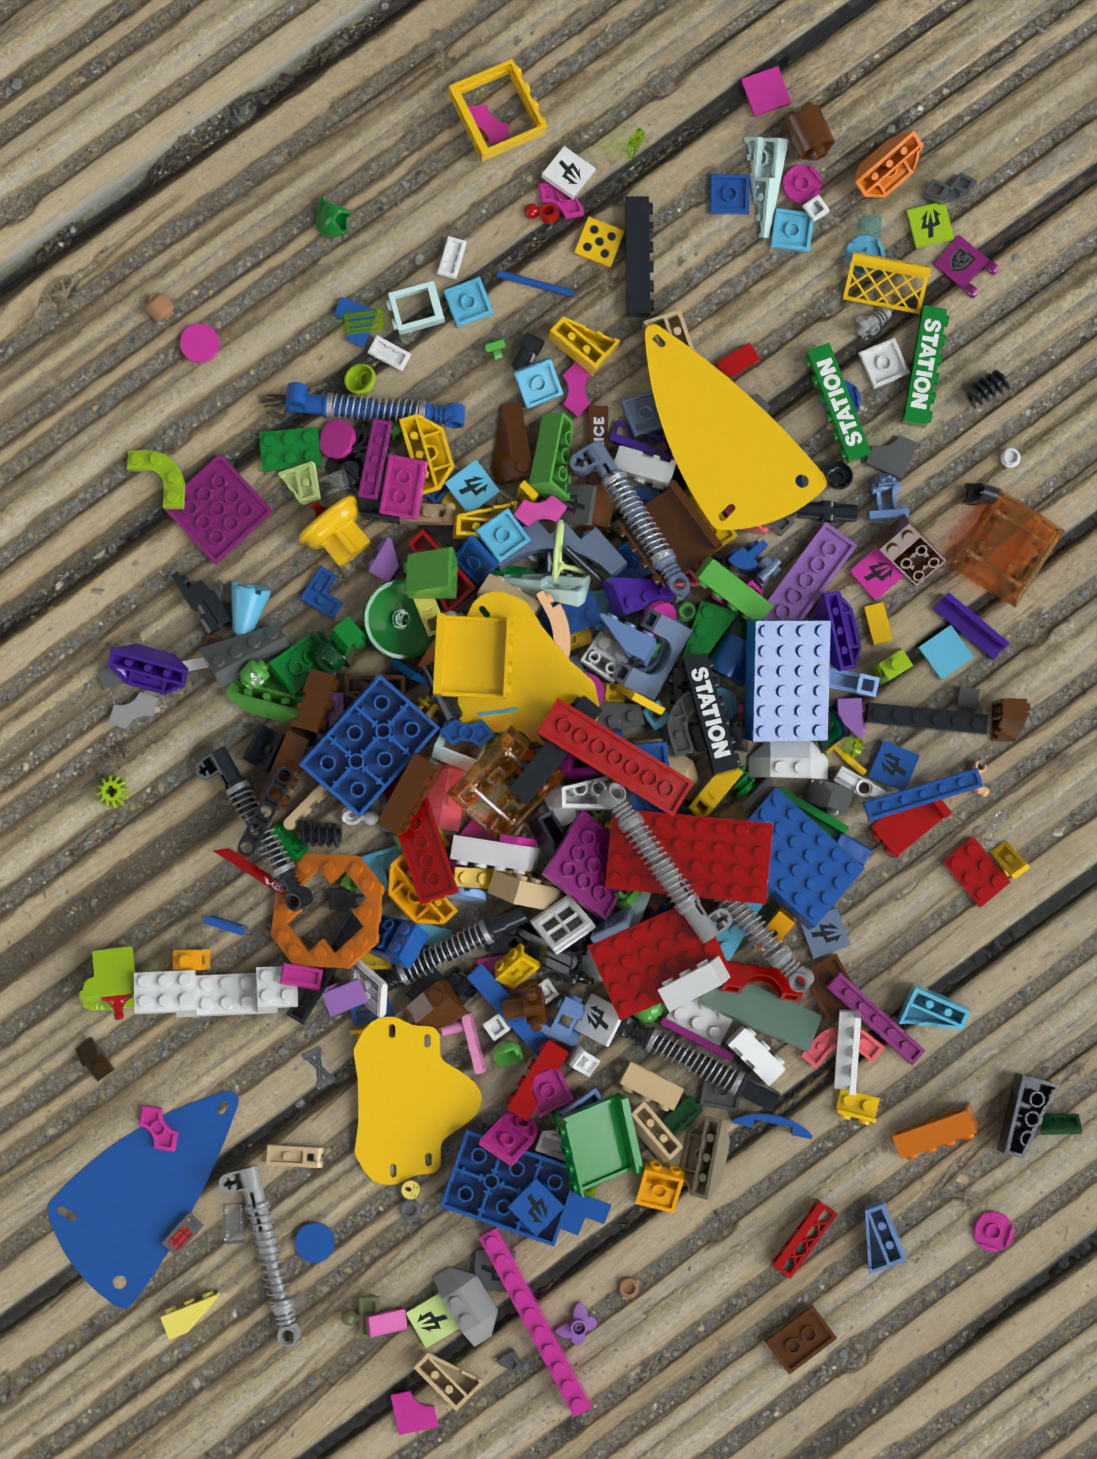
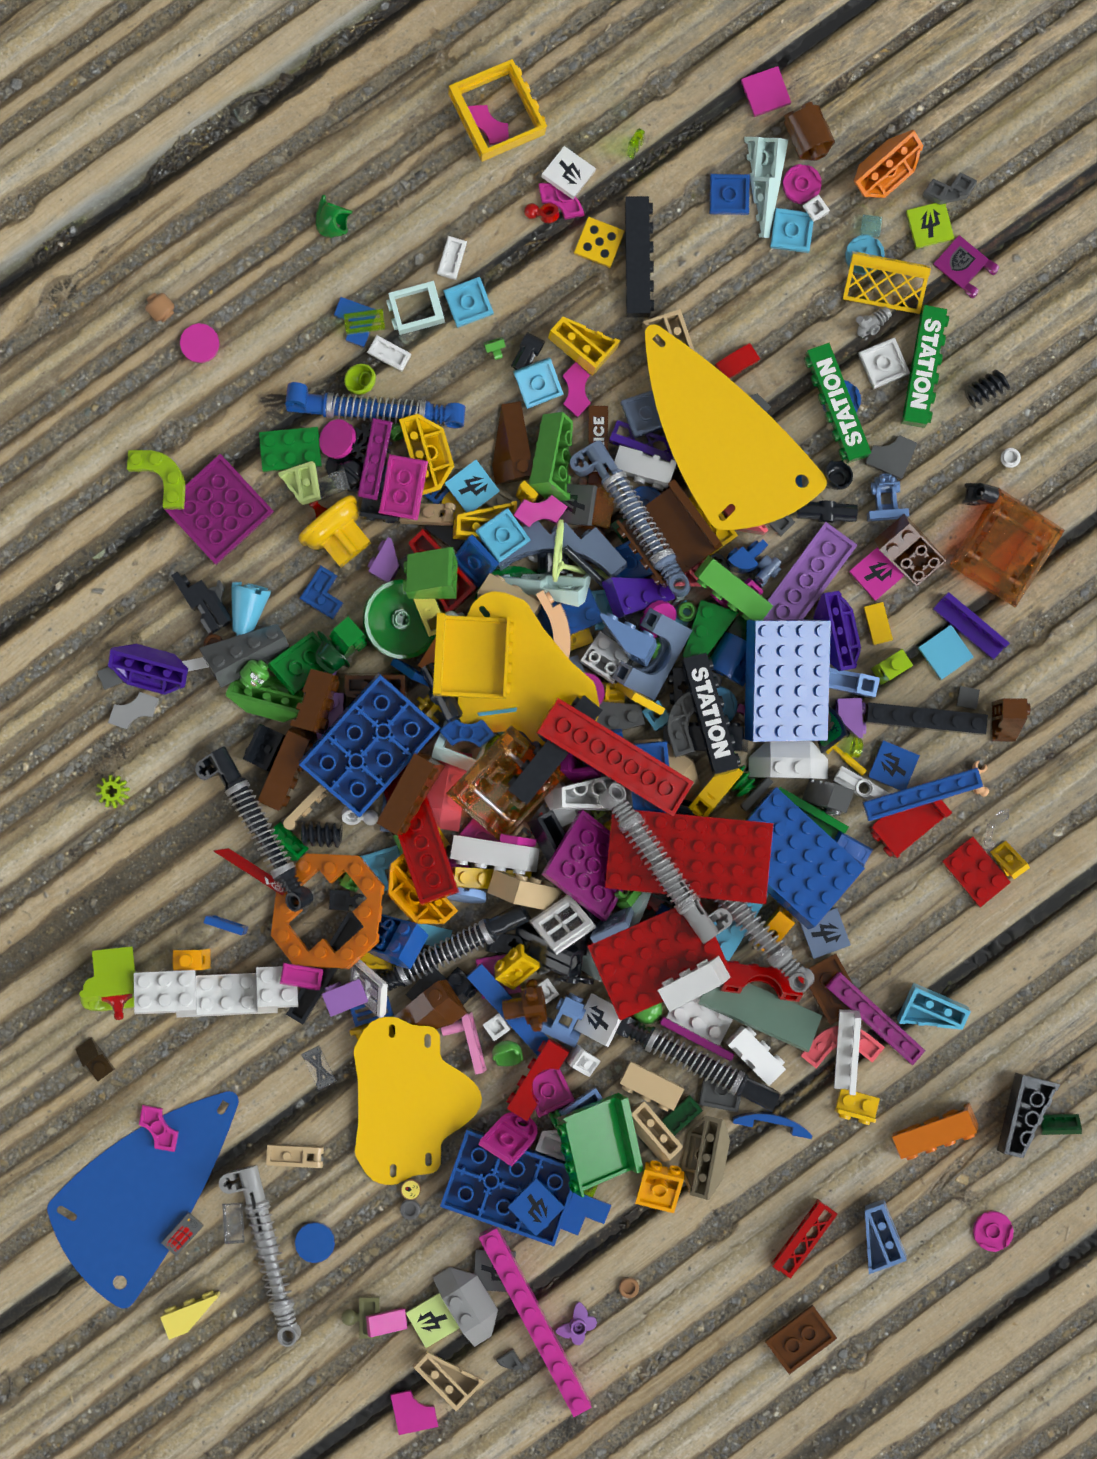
(270, 803): black beam -> none
(535, 283): blue bar -> none

